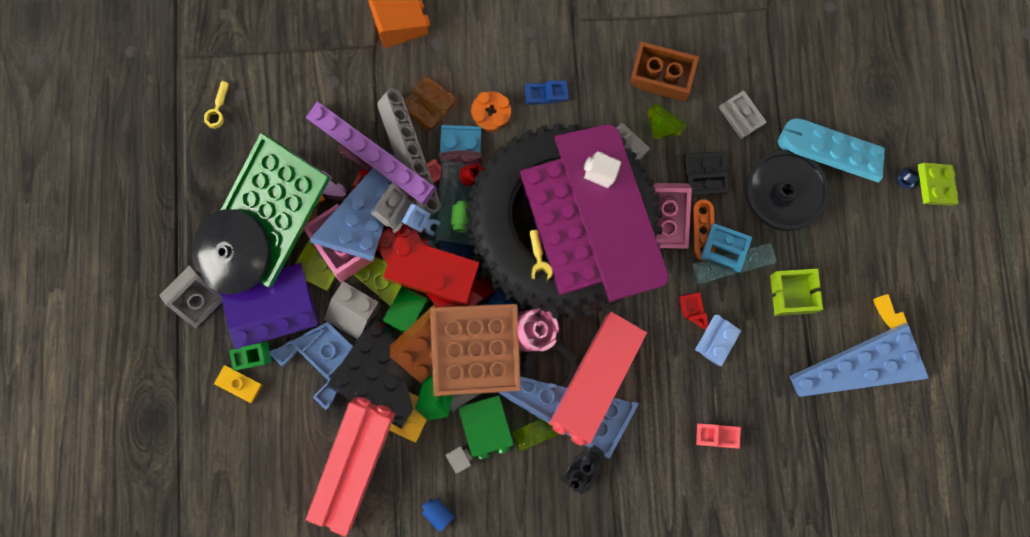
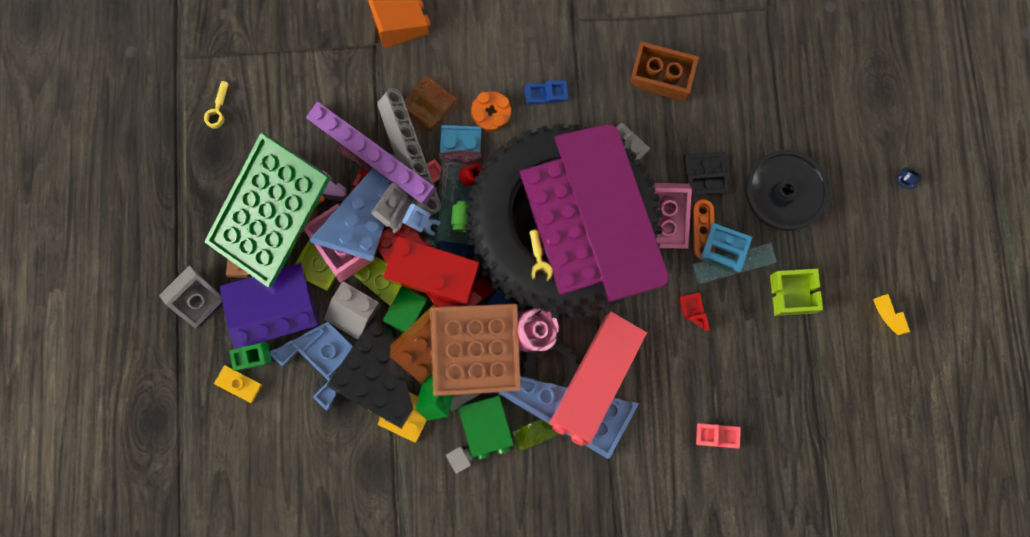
(231, 251): black dish -> none
(350, 465): coral brick -> none
(437, 513): blue brick -> none
(583, 469): black connector -> none
(601, 169): white brick -> none
(664, 123): clear neon green slope -> none
(718, 340): light blue plate -> none
(742, 114): light grey plate -> none
(833, 148): medium azure plate -> none
(875, 362): medium blue wing -> none
(938, 184): lime plate -> none

